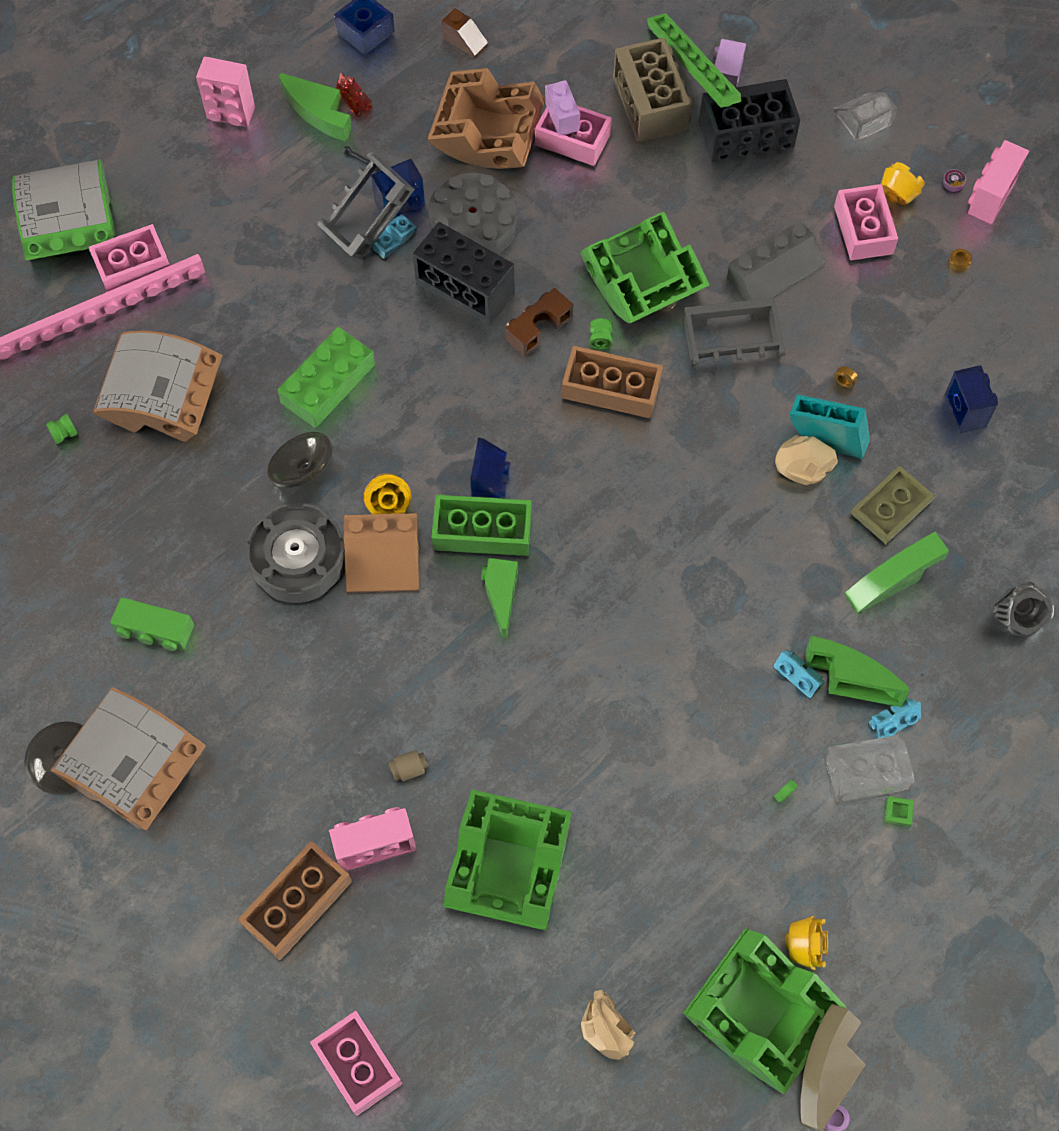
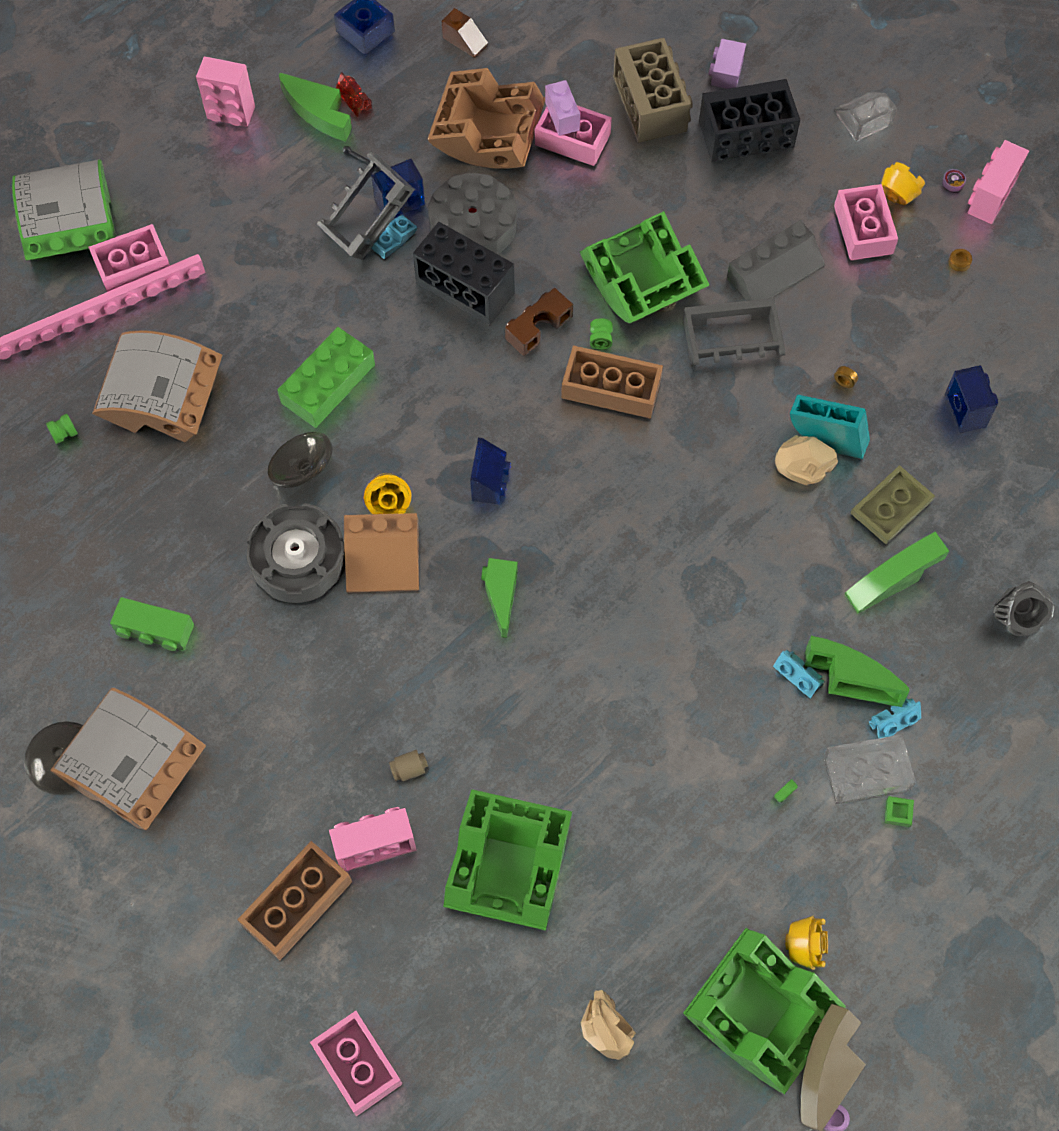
(481, 525): bright green brick -> none
(694, 61): bright green plate -> none

